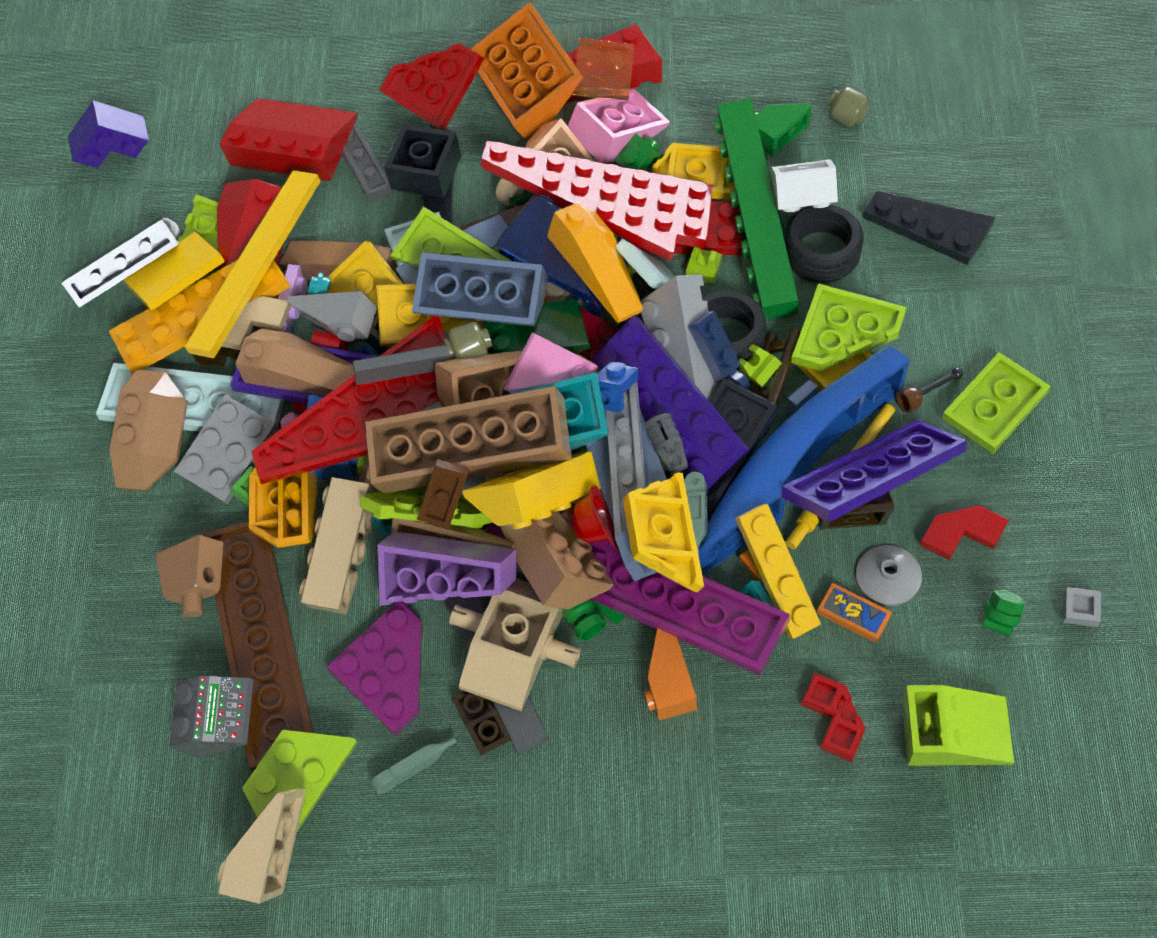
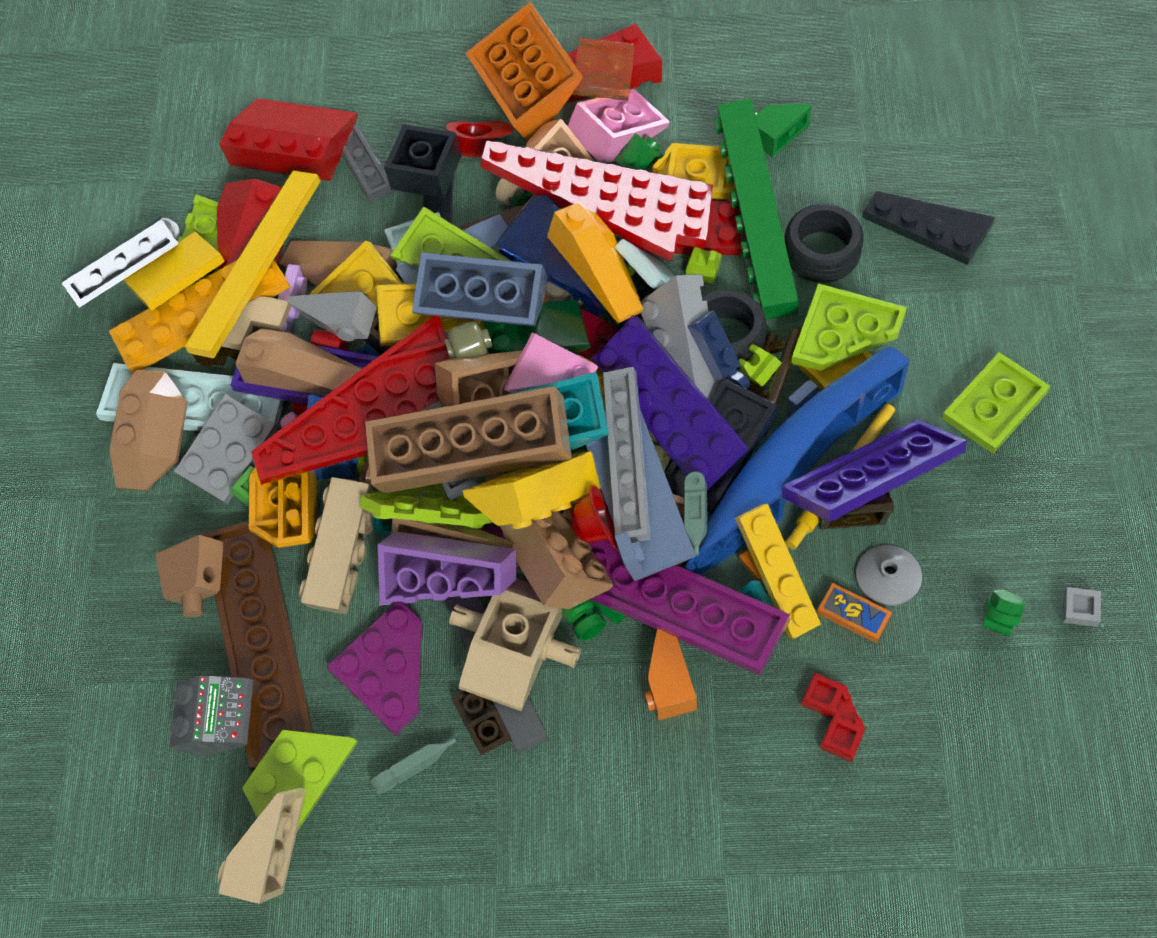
(106, 130): dark purple brick -> none
(319, 285): teal plate -> none
(399, 364): dark grey tile -> none
(434, 83): red plate -> none
(442, 494): reddish brown plate -> none
(474, 135): none -> red piece
(614, 382): blue bracket -> none
(663, 531): yellow wing -> none
(669, 450): dark grey hinge -> none
(804, 185): white slope -> none
(848, 106): olive head -> none
(911, 397): reddish brown hinge -> none
(955, 727): lime slope -> none
(971, 522): red tile -> none

